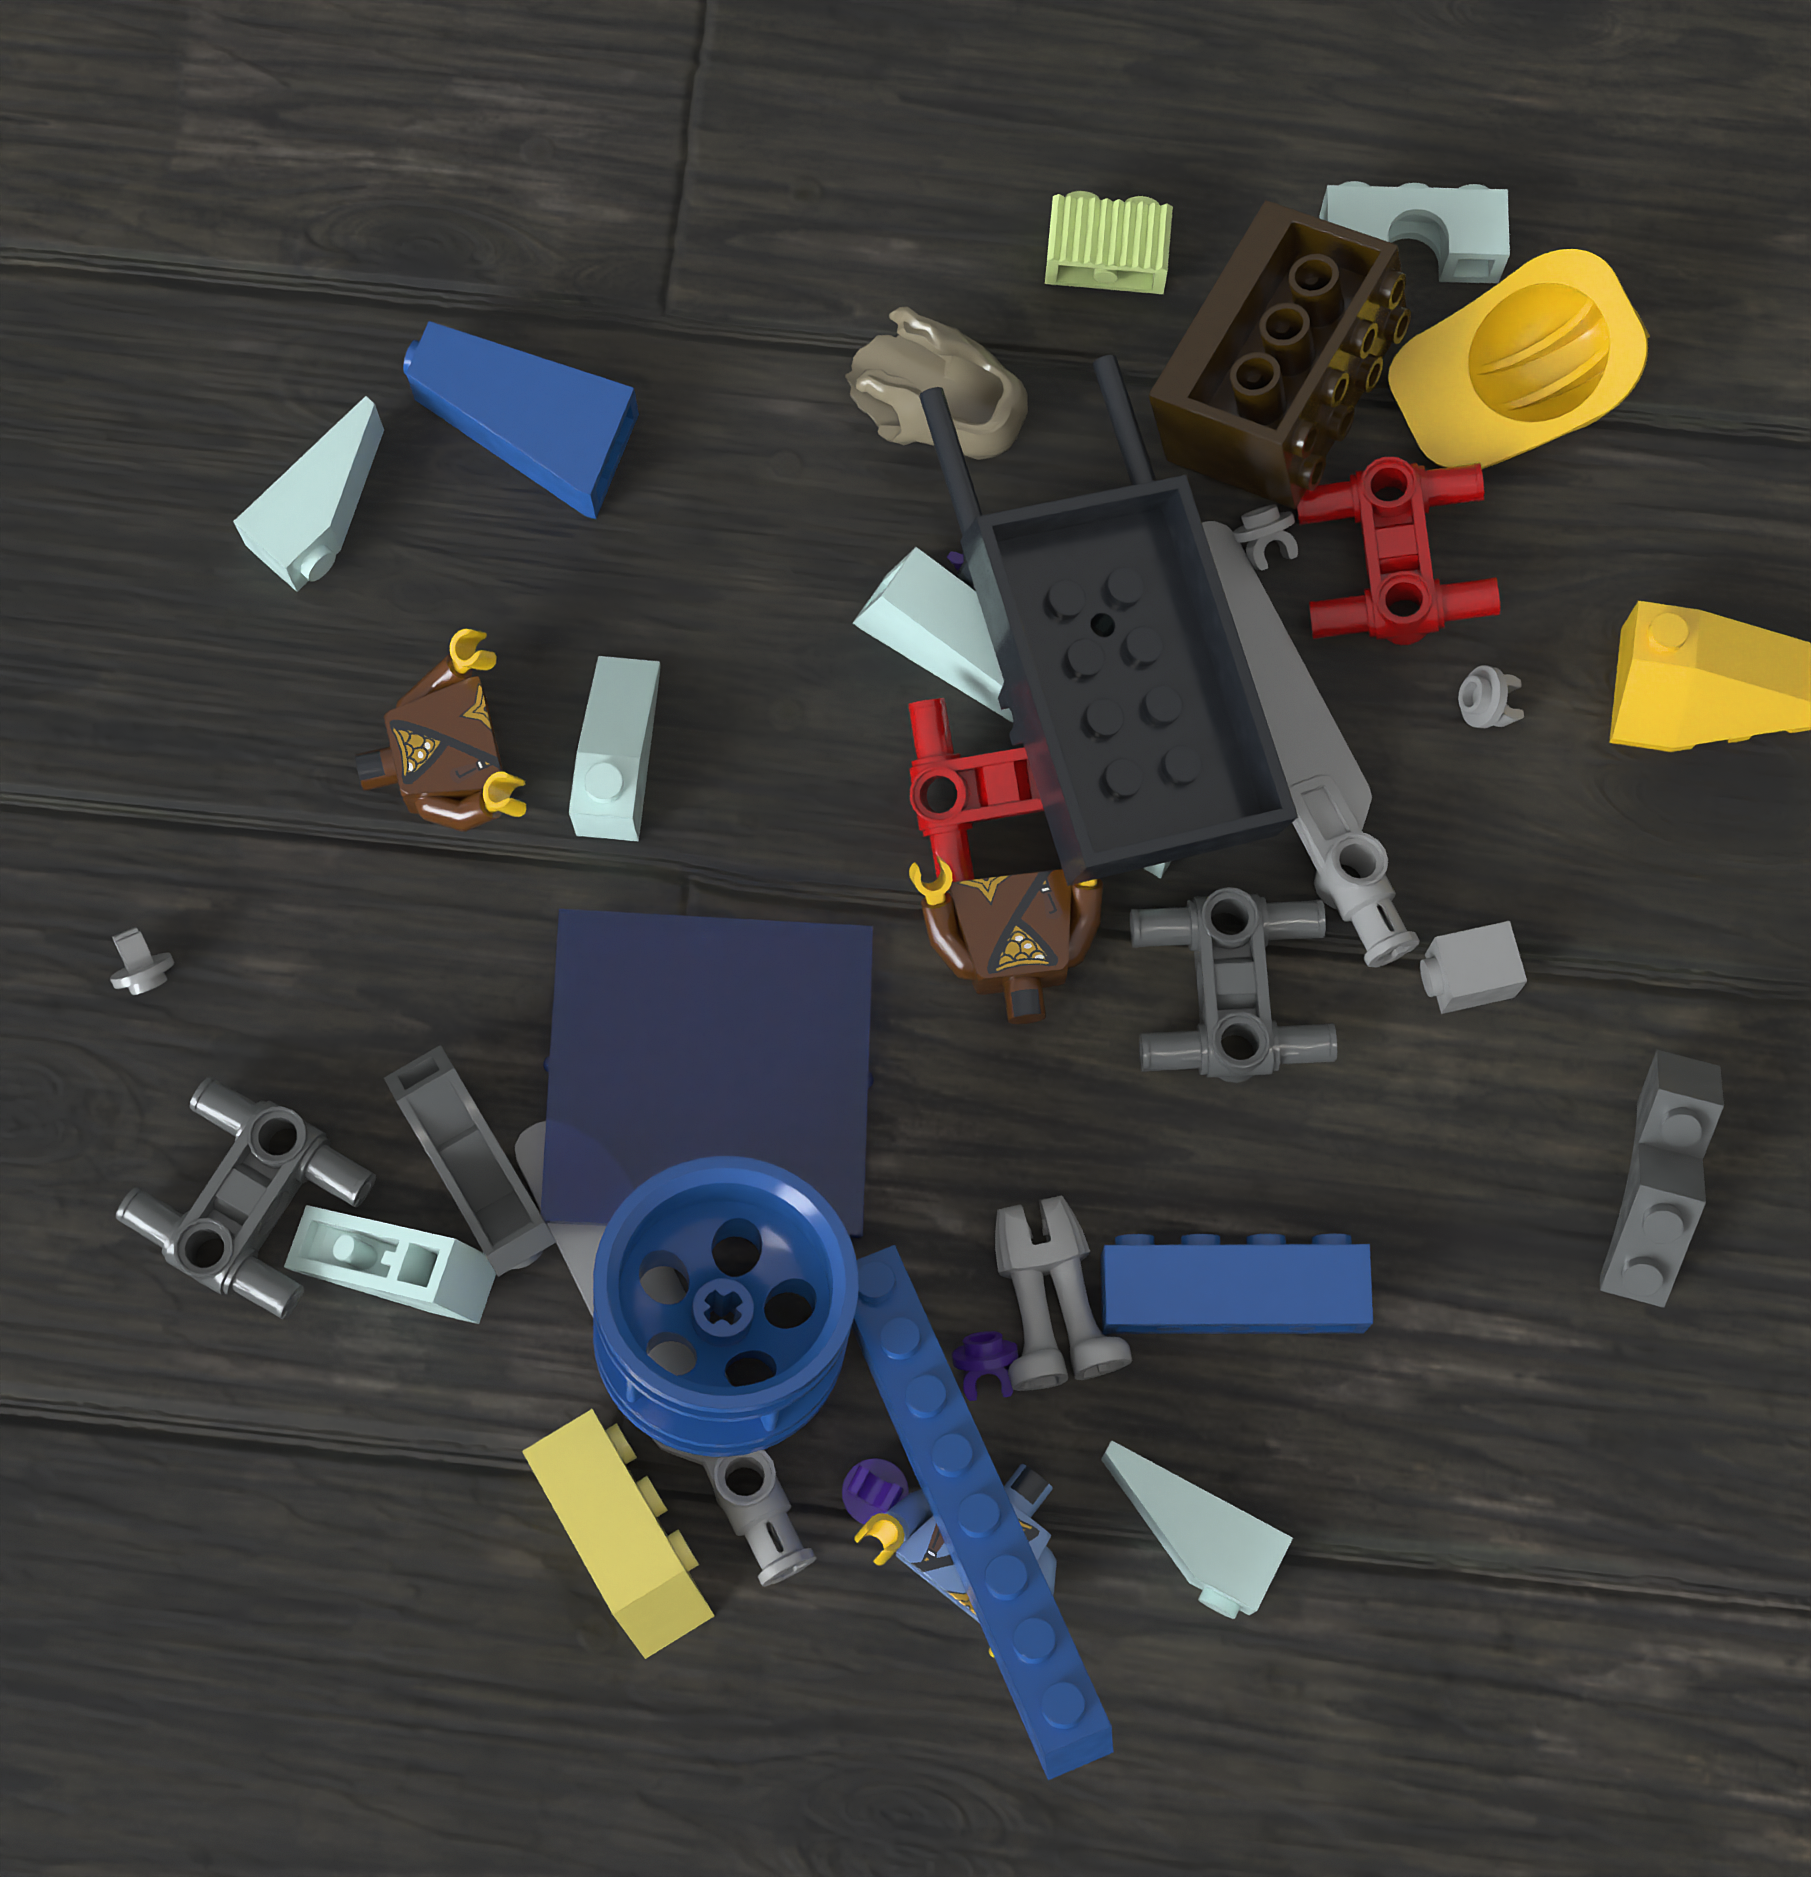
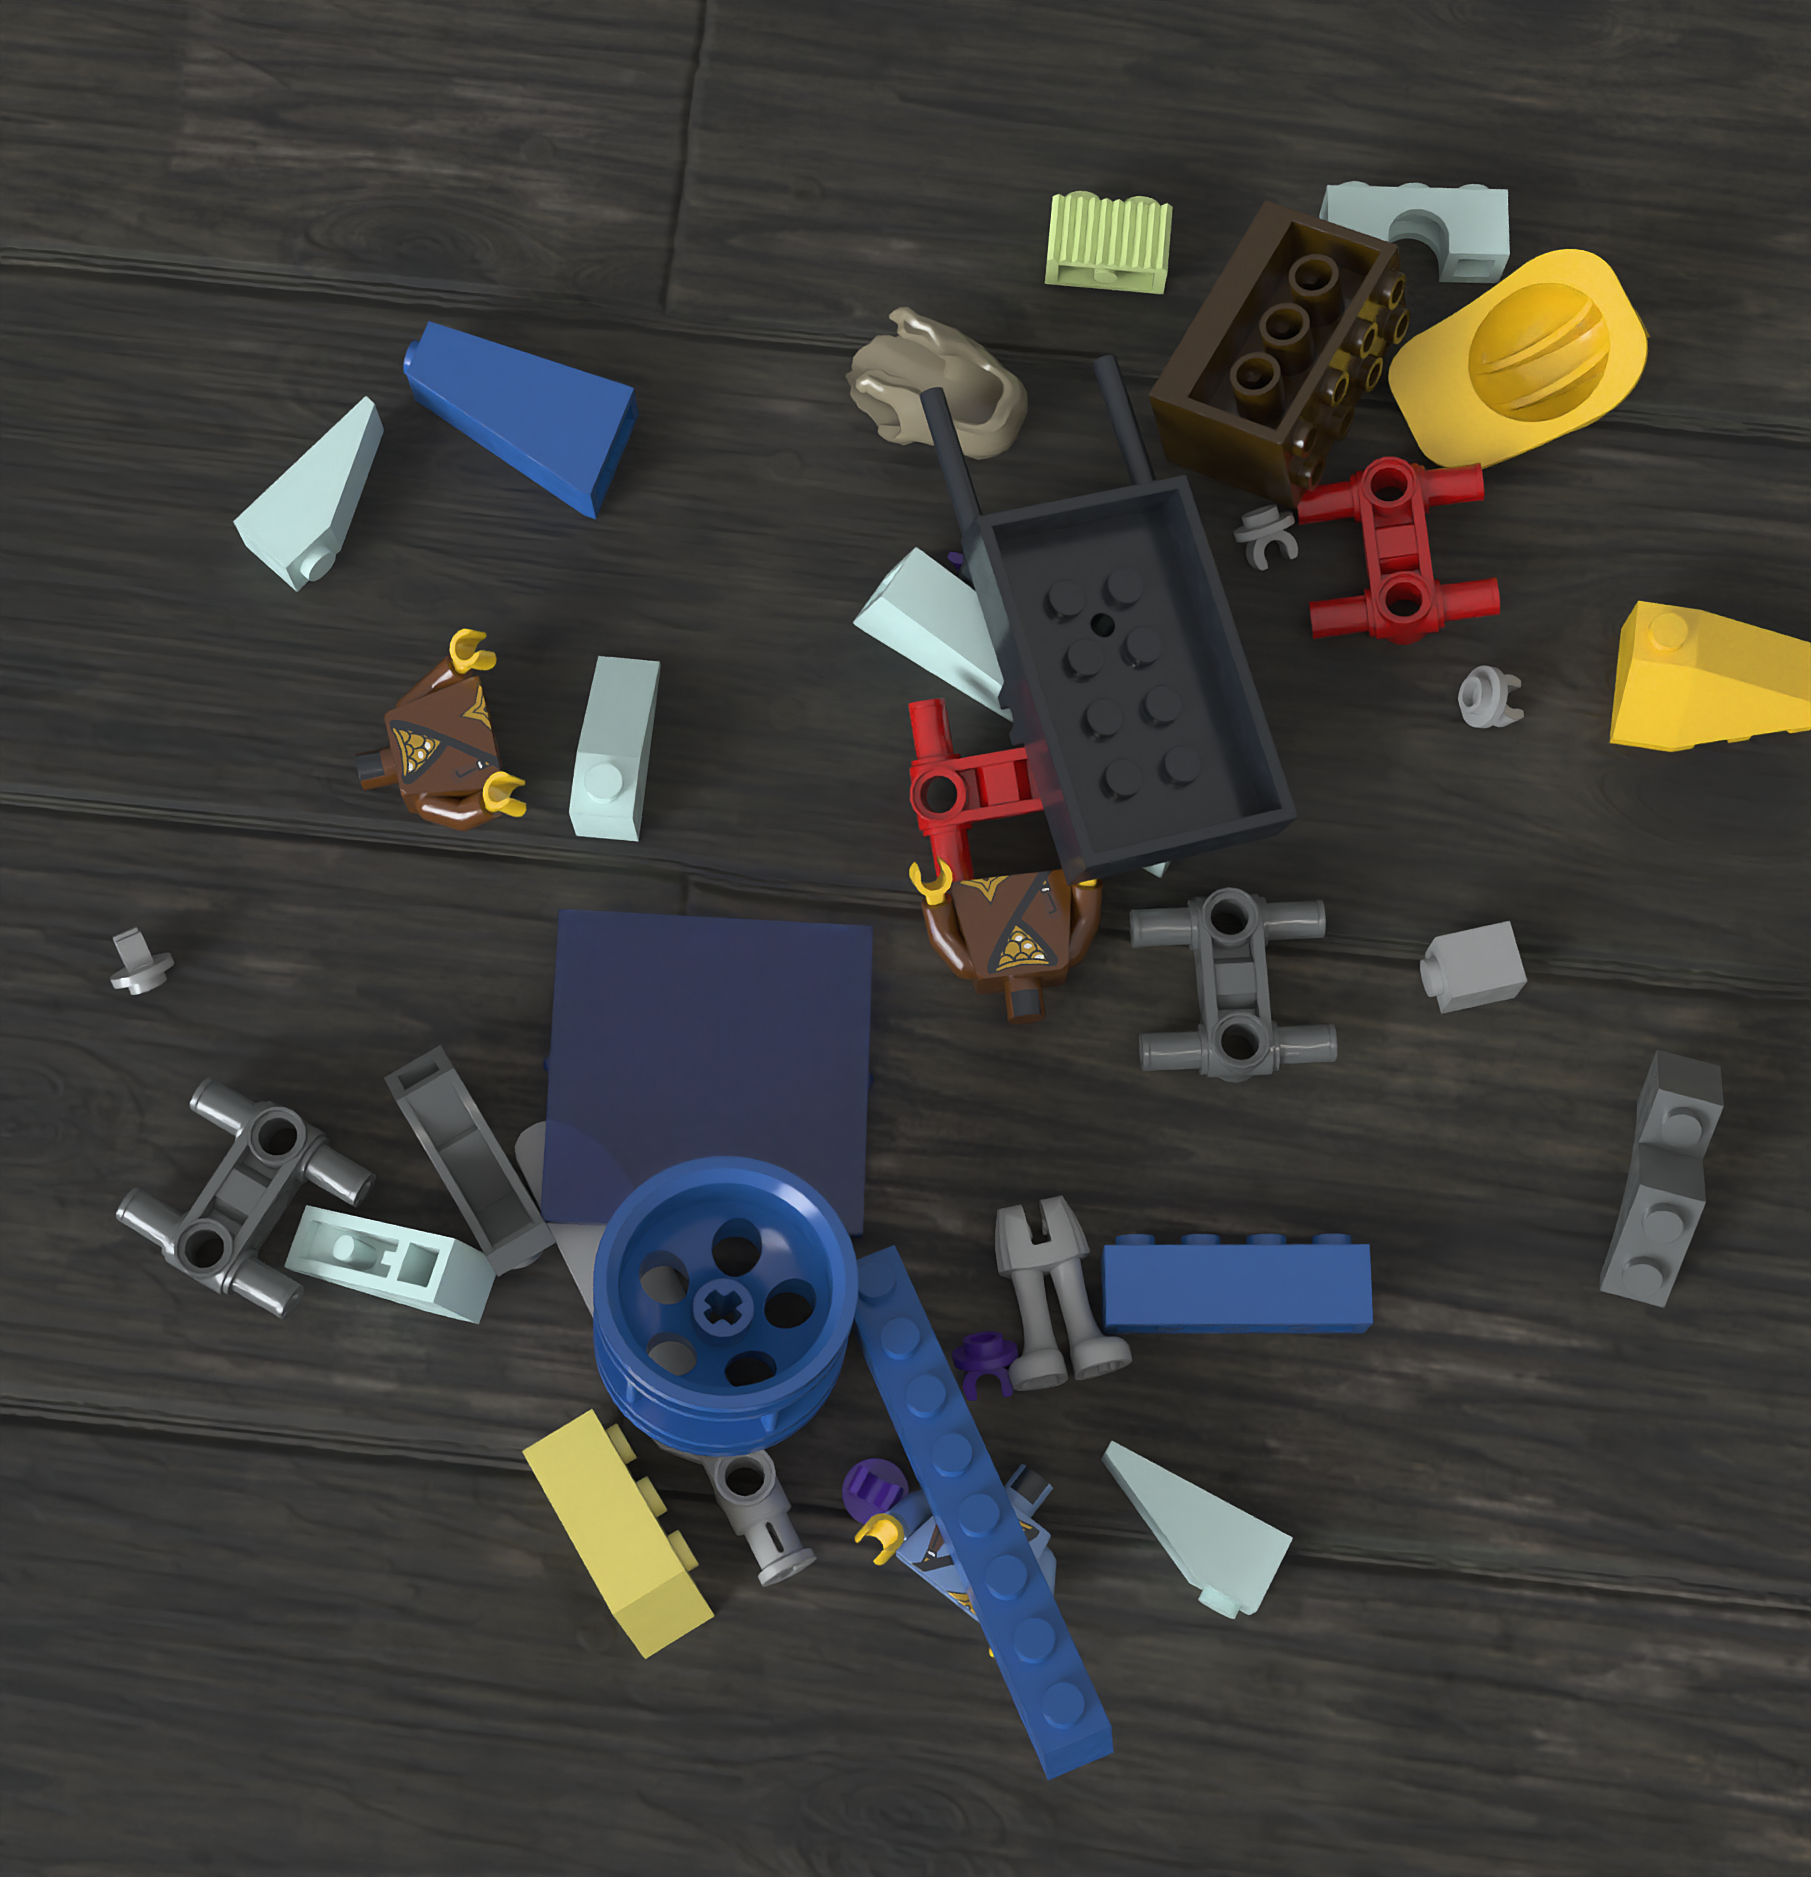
(1316, 762): light grey piece -> none

